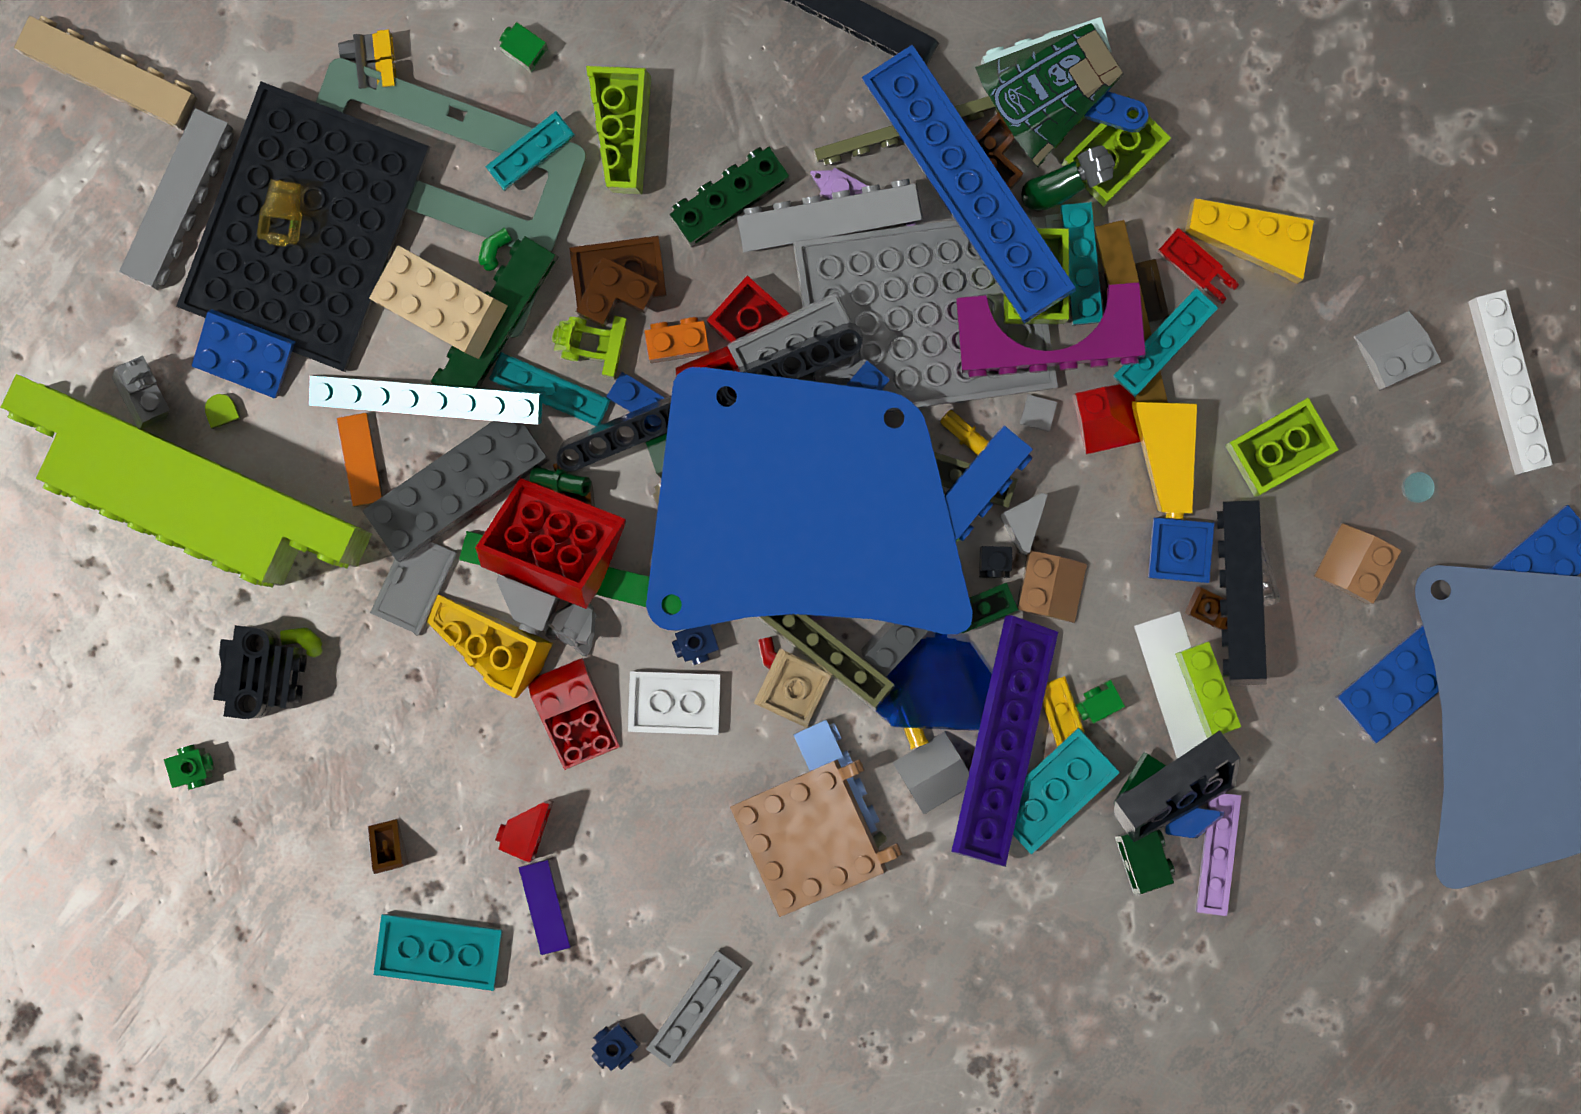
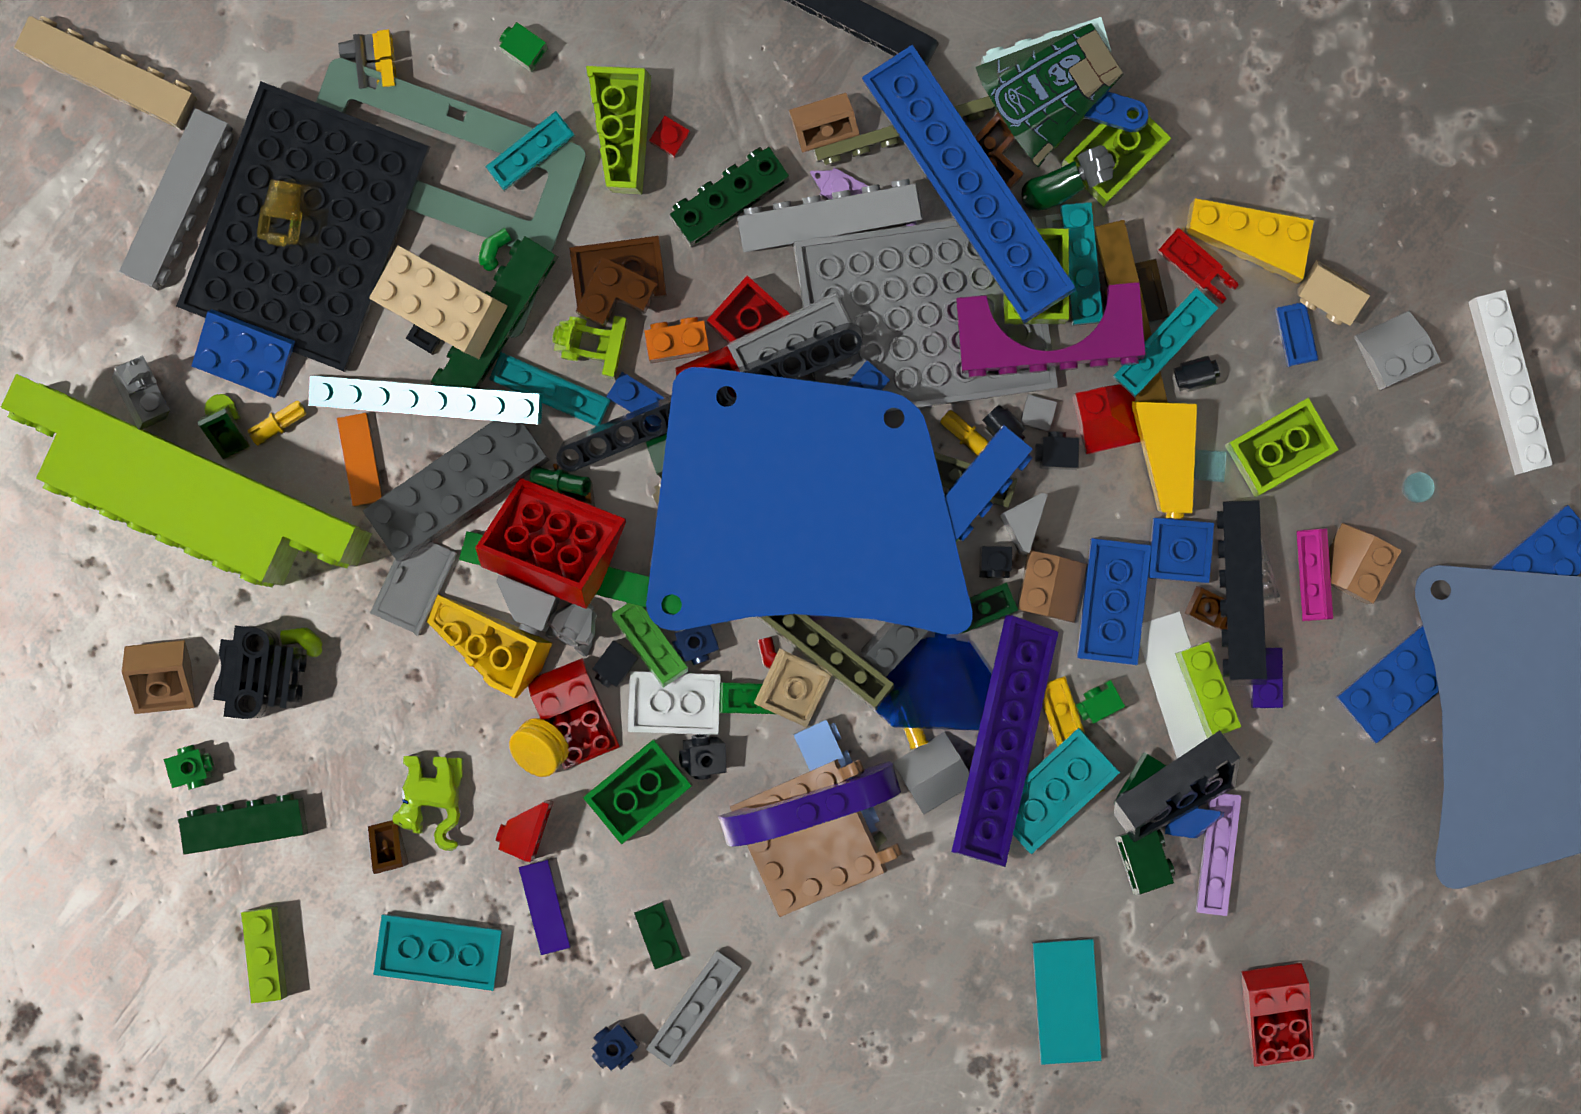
(158, 677): none -> medium nougat slope
(223, 431): none -> dark green slope
(244, 825): none -> dark green brick
(264, 954): none -> lime brick
(276, 422): none -> yellow axle
(423, 339): none -> black tile
(434, 792): none -> lime animal
(538, 747): none -> yellow head
(614, 665): none -> black brick
(637, 791): none -> green brick
(650, 643): none -> bright green plate
(658, 935): none -> dark green plate
(669, 136): none -> red plate
(703, 756): none -> black brick
(740, 698): none -> green plate
(804, 811): none -> dark purple arch
(824, 122): none -> medium nougat brick
(1000, 417): none -> black brick
(1058, 452): none -> black brick
(1066, 1001): none -> teal tile
(1114, 601): none -> blue plate
(1196, 374): none -> black brick
(1209, 466): none -> clear light blue tile
(1272, 693): none -> dark purple plate
(1278, 1014): none -> red slope
(1296, 334): none -> blue tile
(1314, 574): none -> dark pink tile
(1332, 294): none -> tan brick

